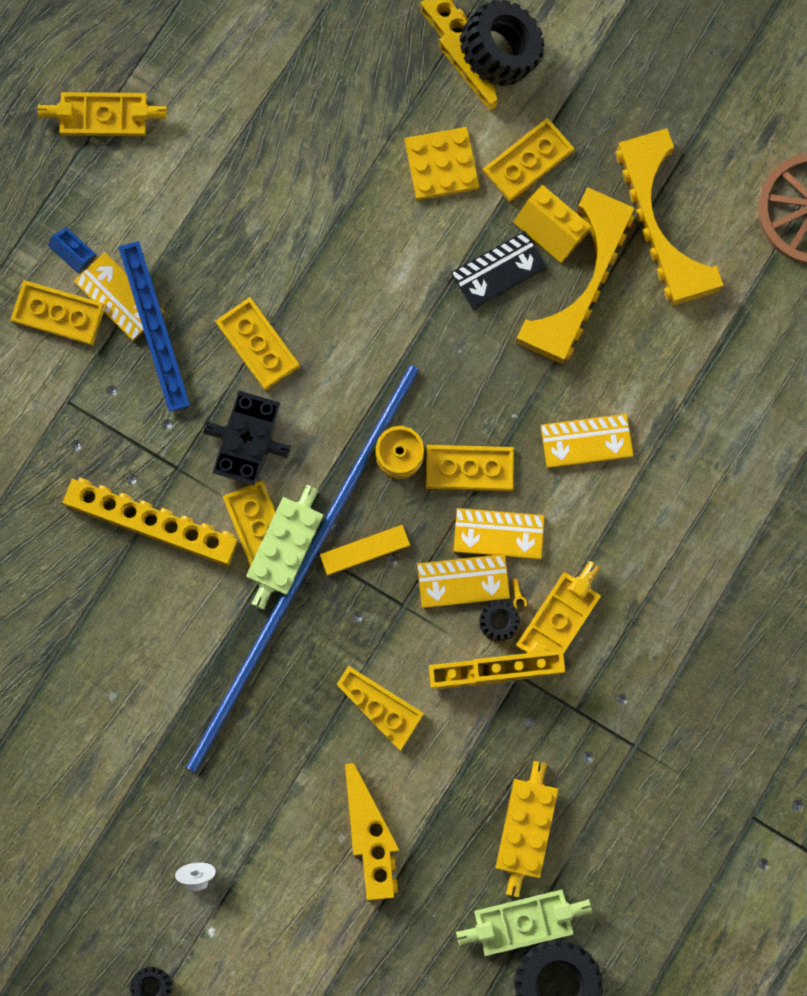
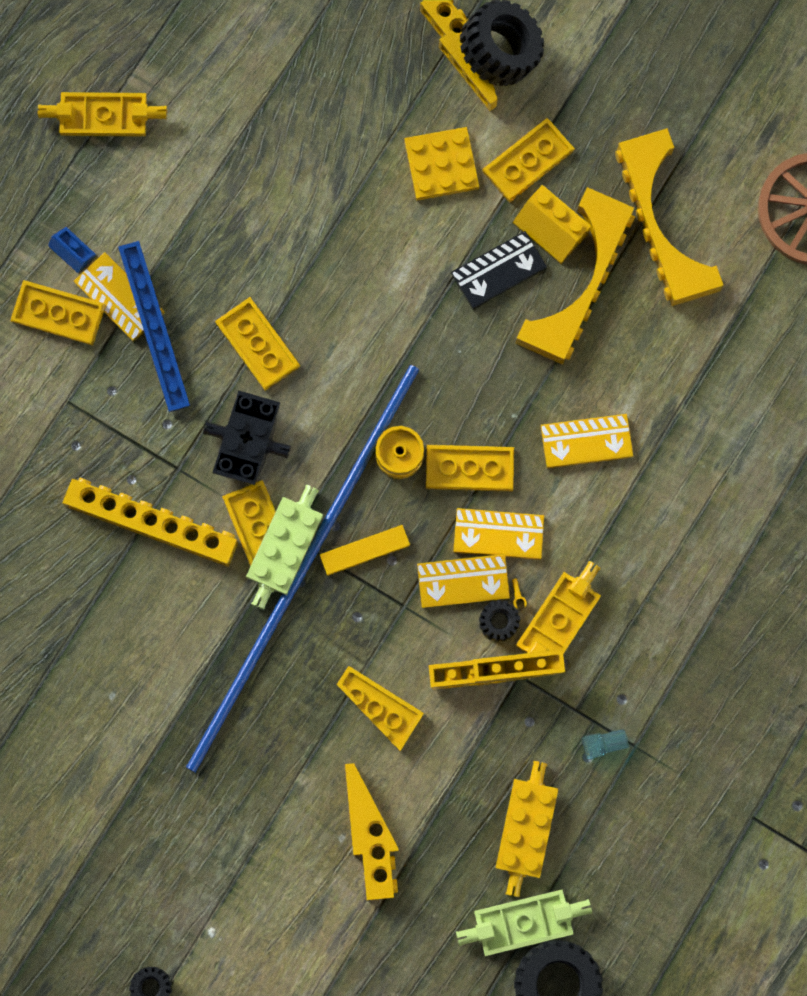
(195, 875): white piece -> none
(600, 744): none -> clear light blue piece

